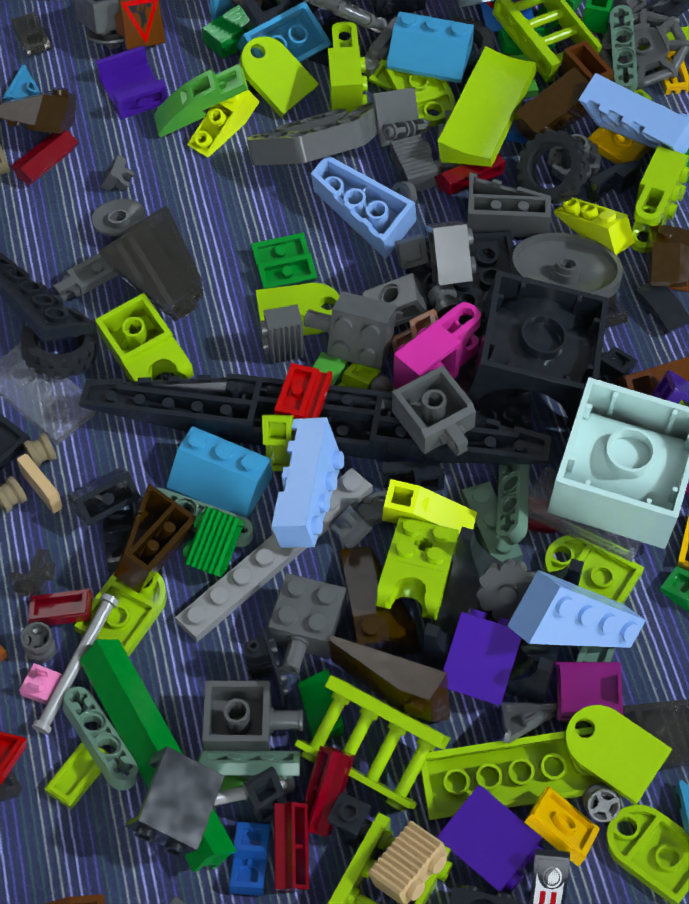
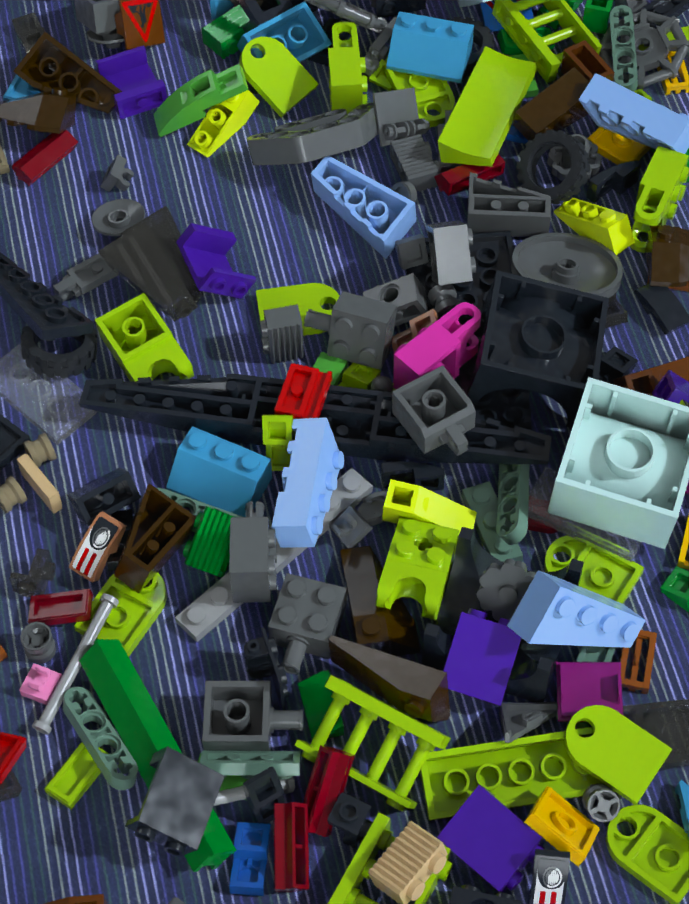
(53, 66): none -> dark brown wedge
(96, 546): none -> slope
(205, 256): none -> dark purple panel
(252, 556): none -> dark grey brick
(283, 261): green slope -> none
(632, 683): none -> dark orange tile

